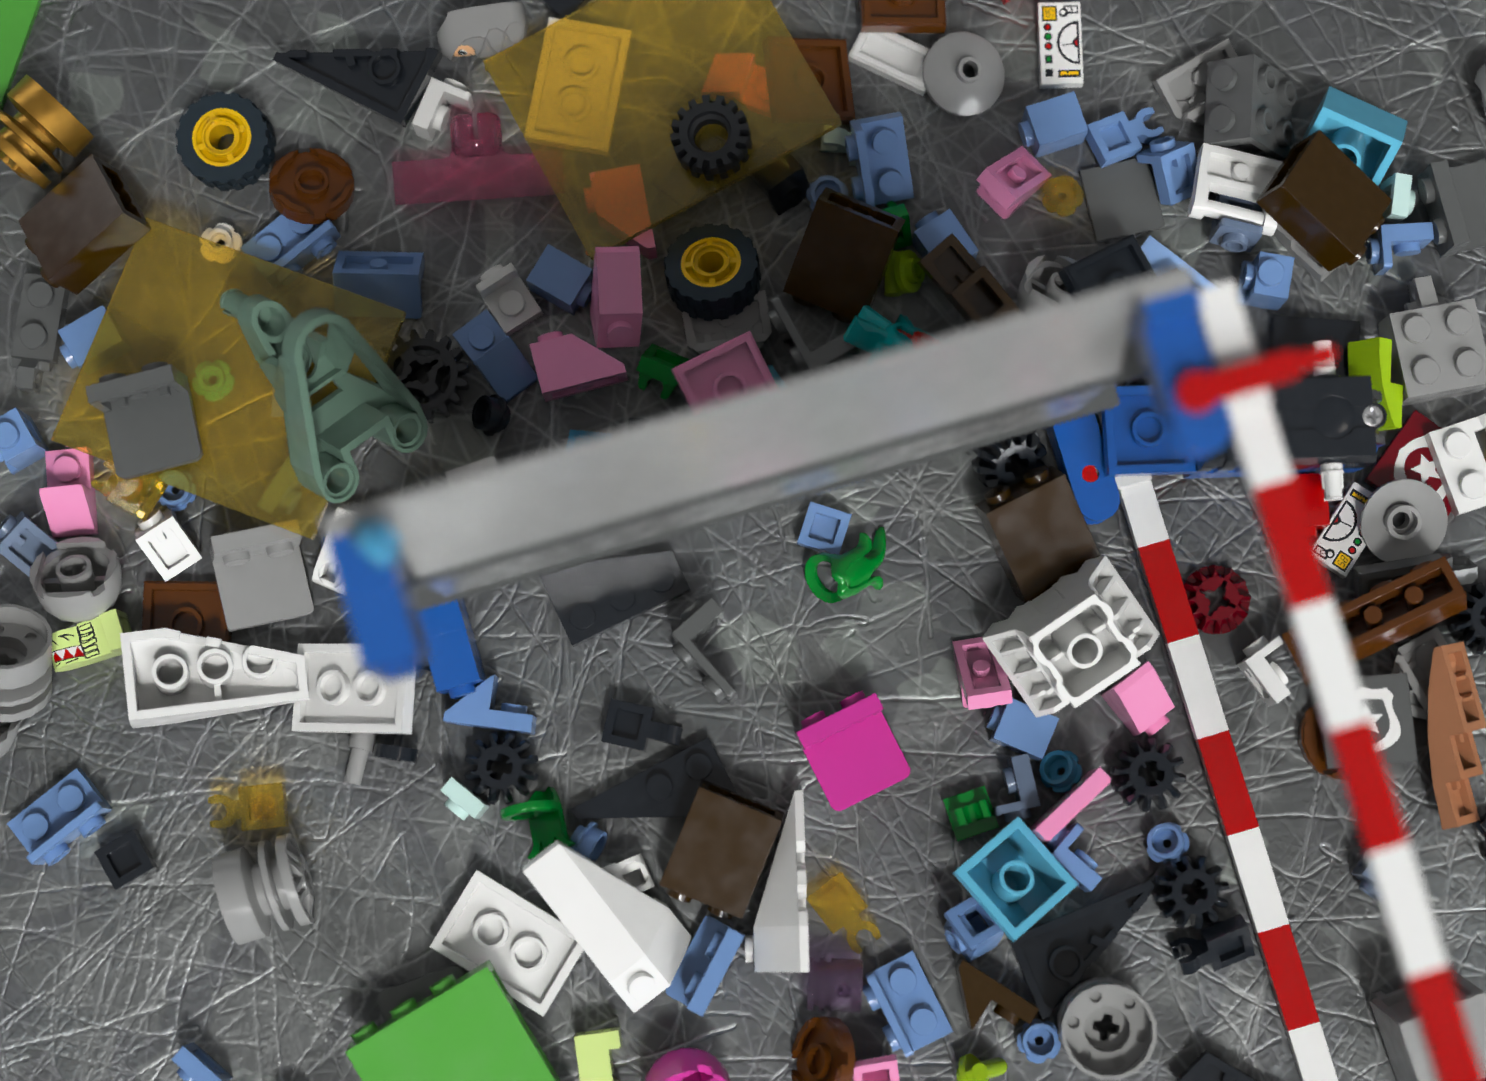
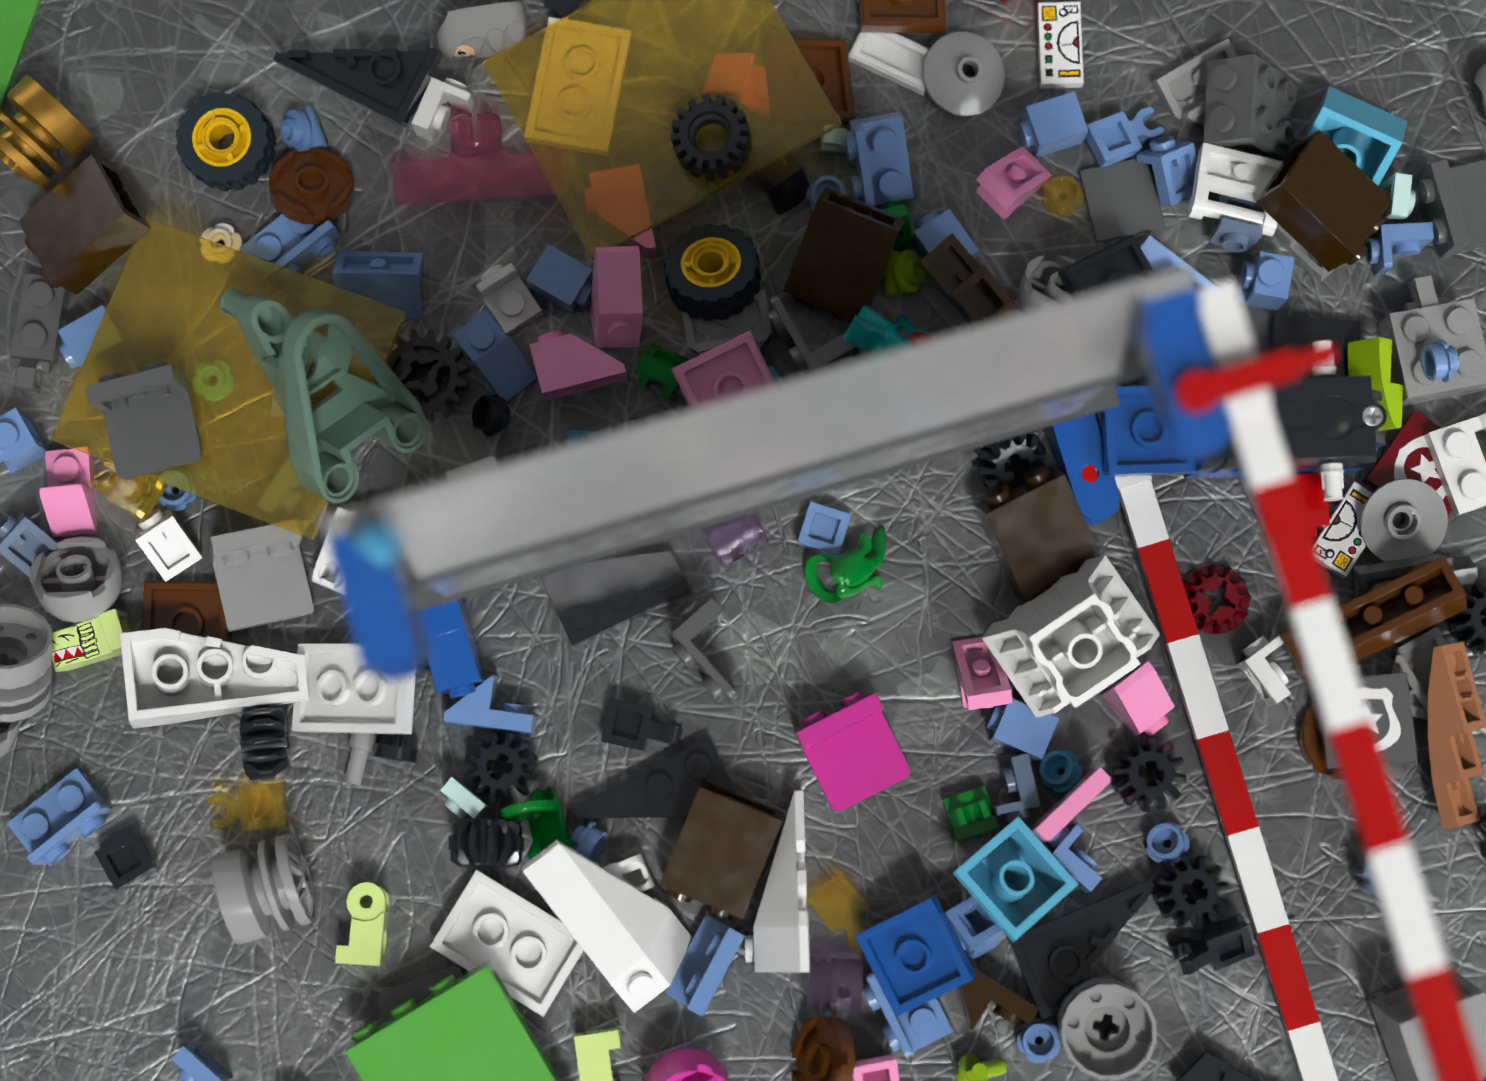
(265, 743): none -> black gear
(302, 130): none -> medium blue plate
(369, 926): none -> yellowish green leg
(486, 843): none -> black gear
(733, 538): none -> clear purple piece
(916, 955): none -> blue bracket
(1439, 361): none -> medium blue plate

